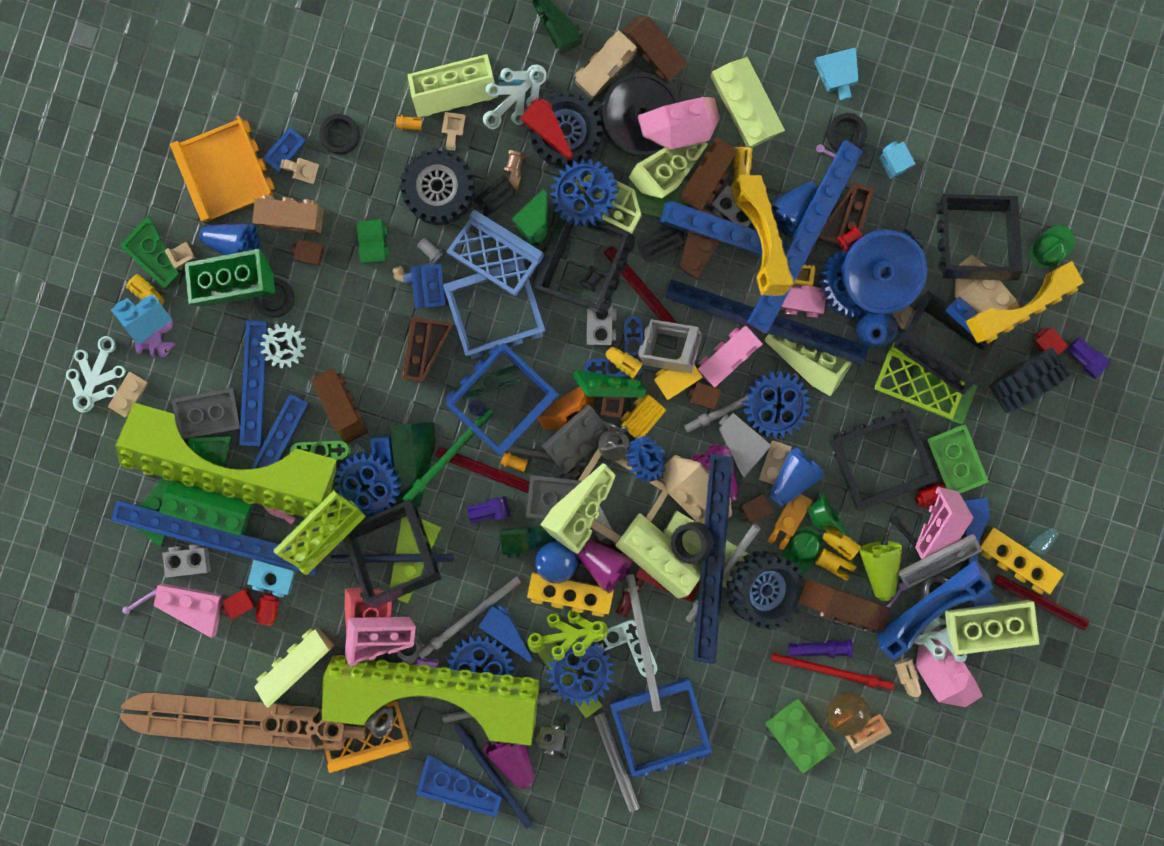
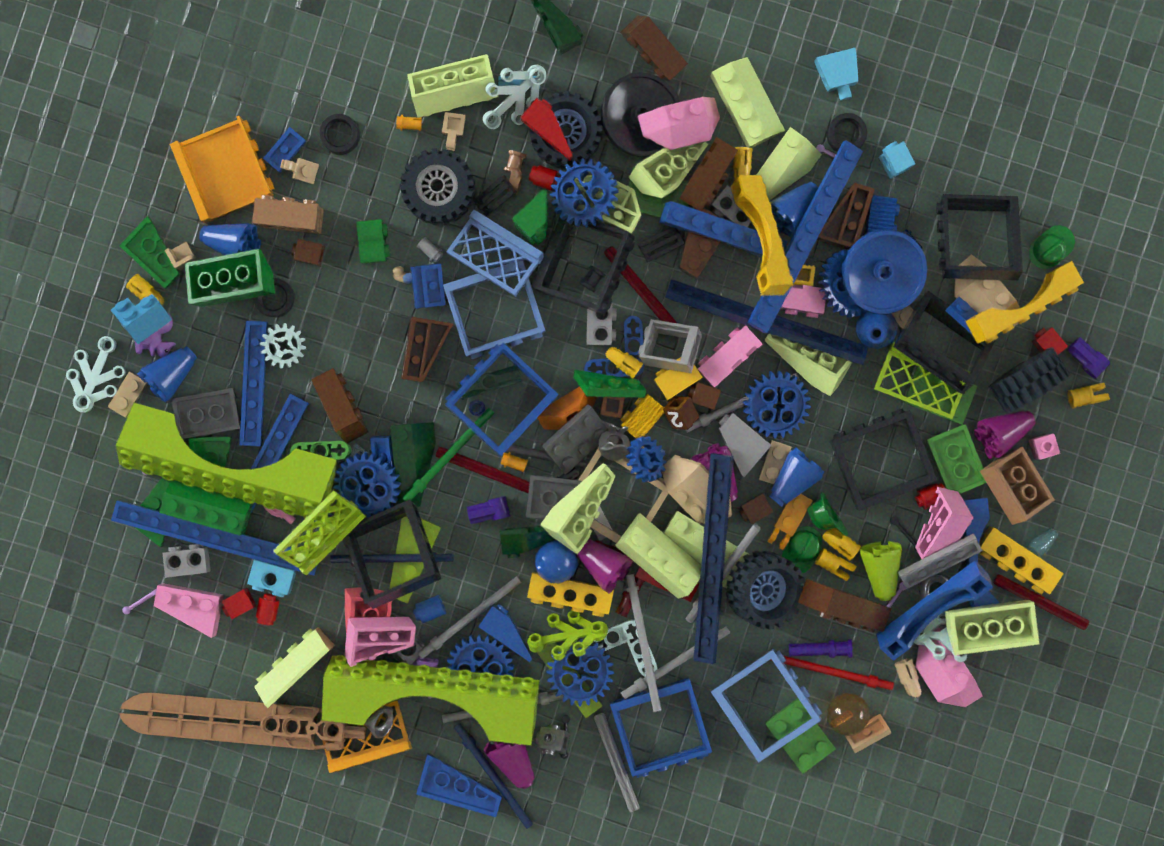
(168, 372): none -> blue cone
(429, 609): none -> blue brick
(543, 177): none -> red brick
(605, 65): tan wedge -> none
(641, 684): none -> light grey bar
(677, 544): black tyre -> none
(681, 412): none -> reddish brown brick
(788, 163): none -> yellowish green wedge
(801, 692): none -> medium blue window
(849, 239): red bush -> none
(882, 214): none -> blue brick
(1003, 432): none -> magenta cone
(1017, 485): none -> medium nougat brick
(1044, 446): none -> bright pink brick
(1085, 395): none -> yellow hinge

